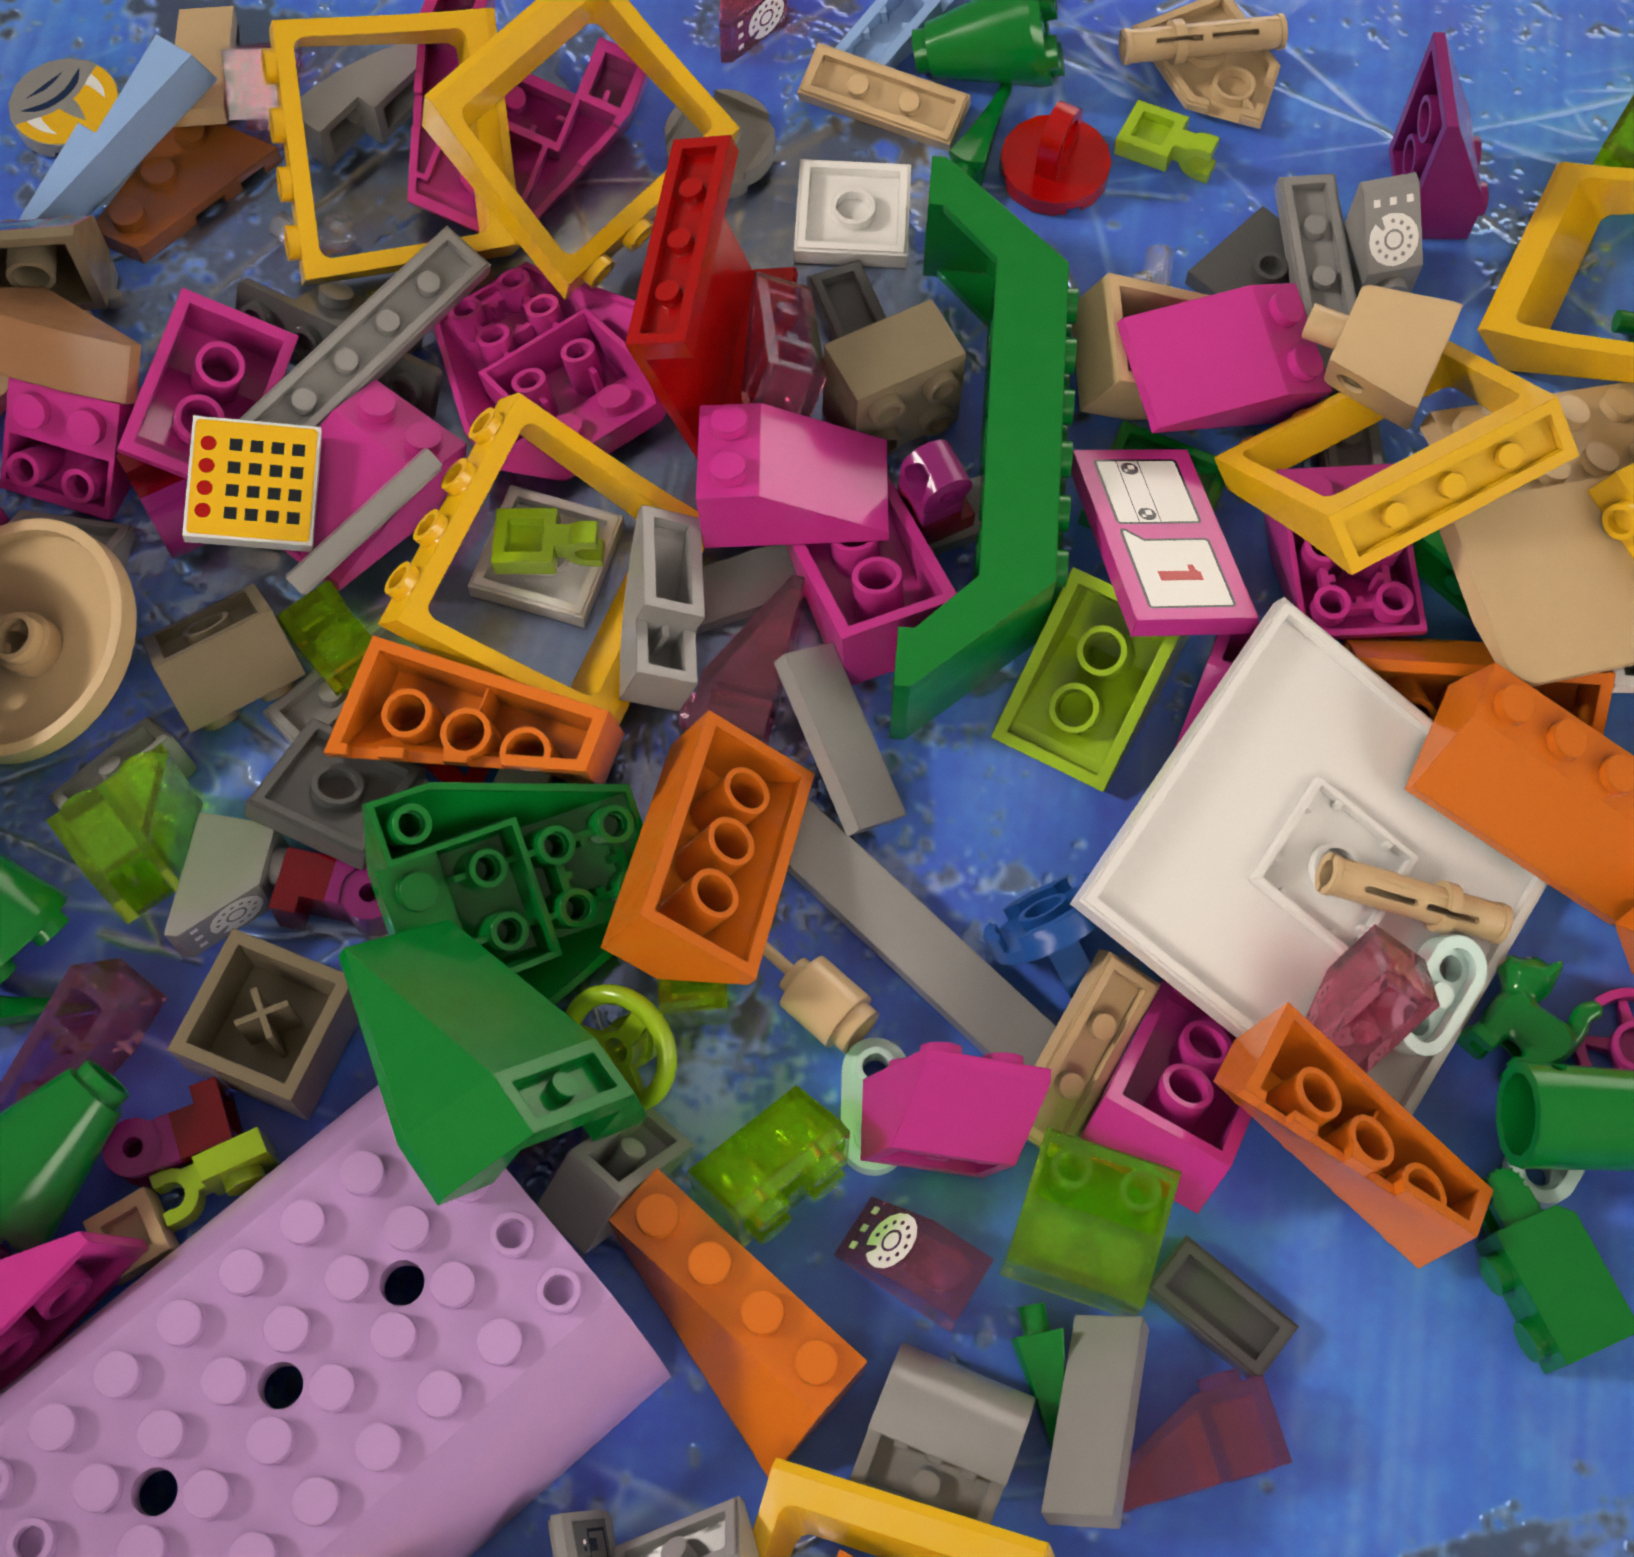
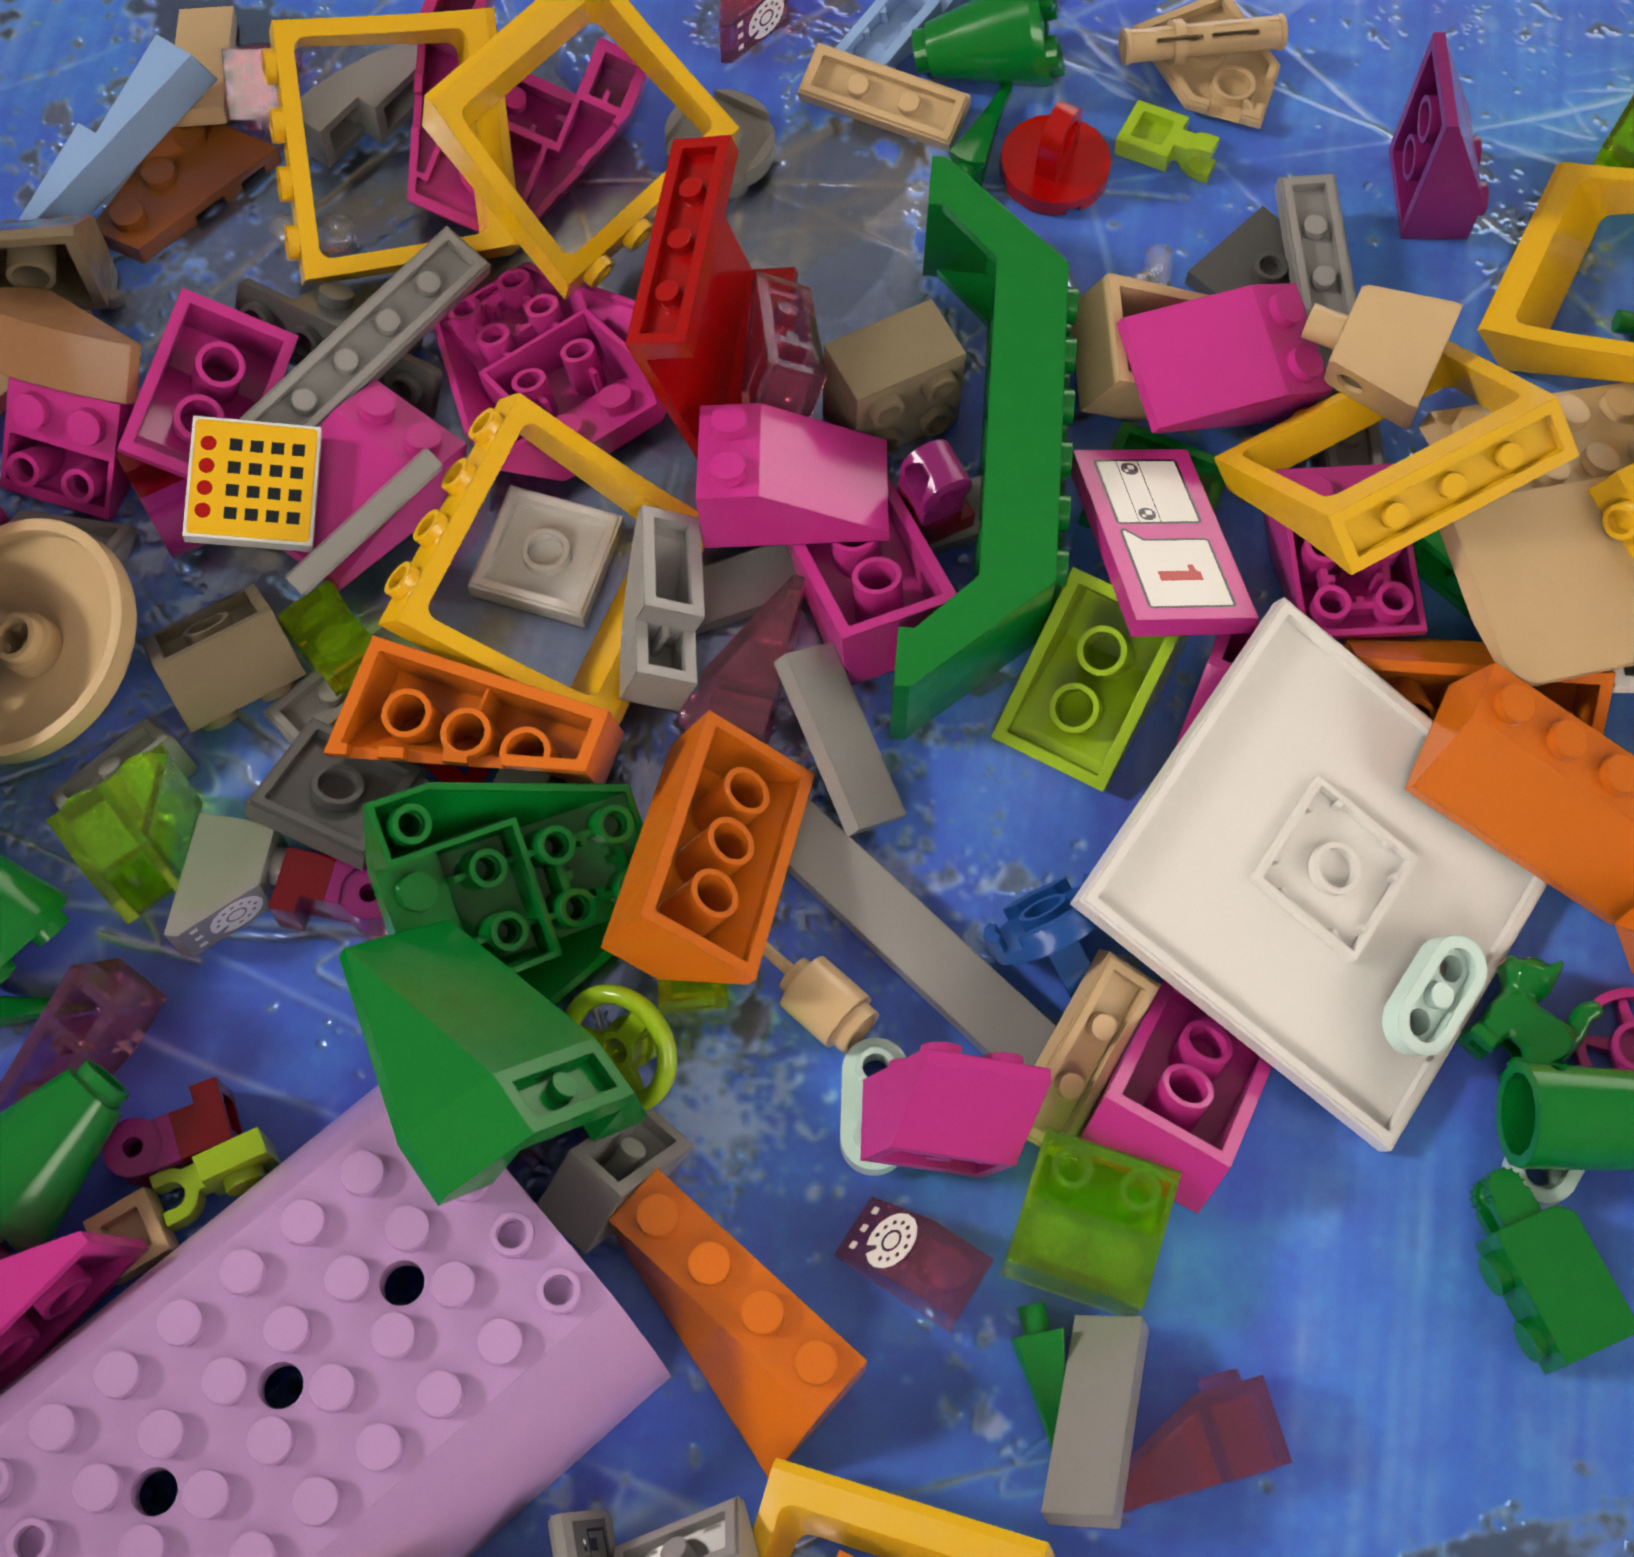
(56, 98): tile -> none
(267, 1024): dark tan brick -> none
(535, 539): lime plate -> none
(772, 1166): clear neon green slope -> none
(844, 299): dark grey tile -> none
(852, 213): white tile -> none
(943, 1435): light grey brick -> none
(1220, 1309): dark grey tile -> none
(1354, 1136): orange wedge -> none
(1373, 997): clear pink slope -> none
(1385, 233): light grey slope -> none
(1438, 905): tan pin -> none

